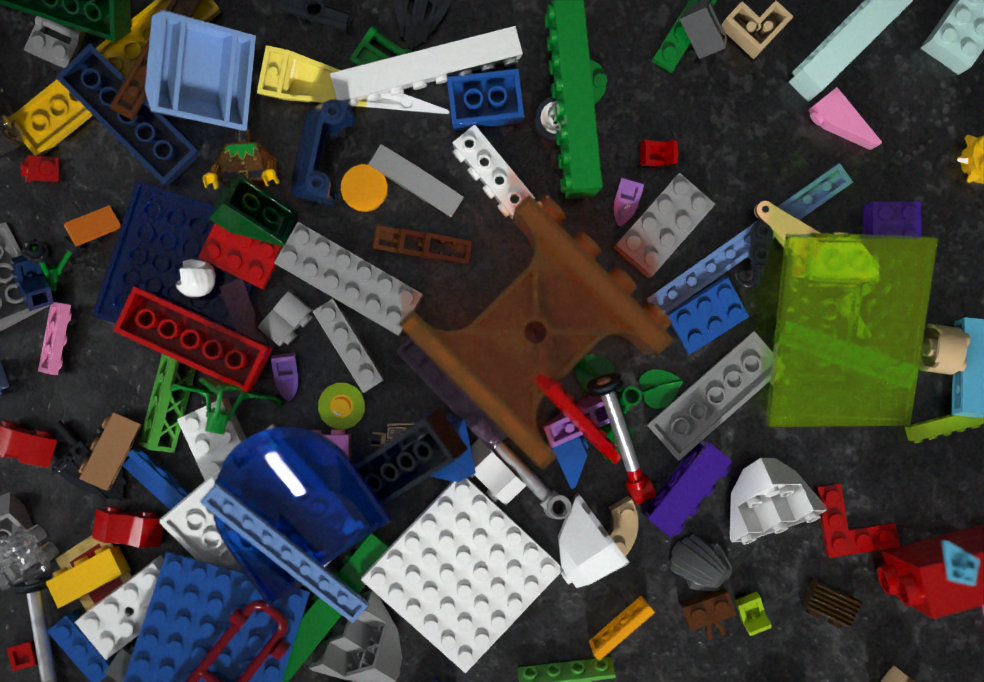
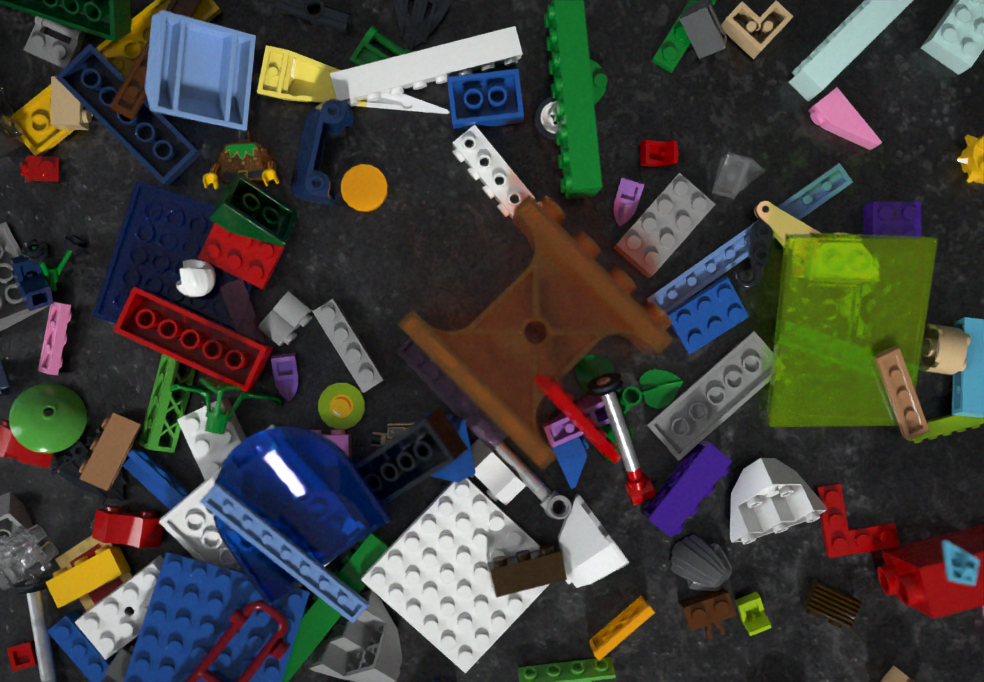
(44, 432): none -> bright green dish
(66, 110): none -> tan slope
(92, 225): orange tile -> none
(348, 278): light grey brick -> none
(415, 180): light grey slope -> none
(421, 244): reddish brown slope -> none
(526, 570): none -> dark brown brick
(623, 524): tan brick -> none
(735, 174): none -> clear slope
(901, 392): none -> medium nougat plate

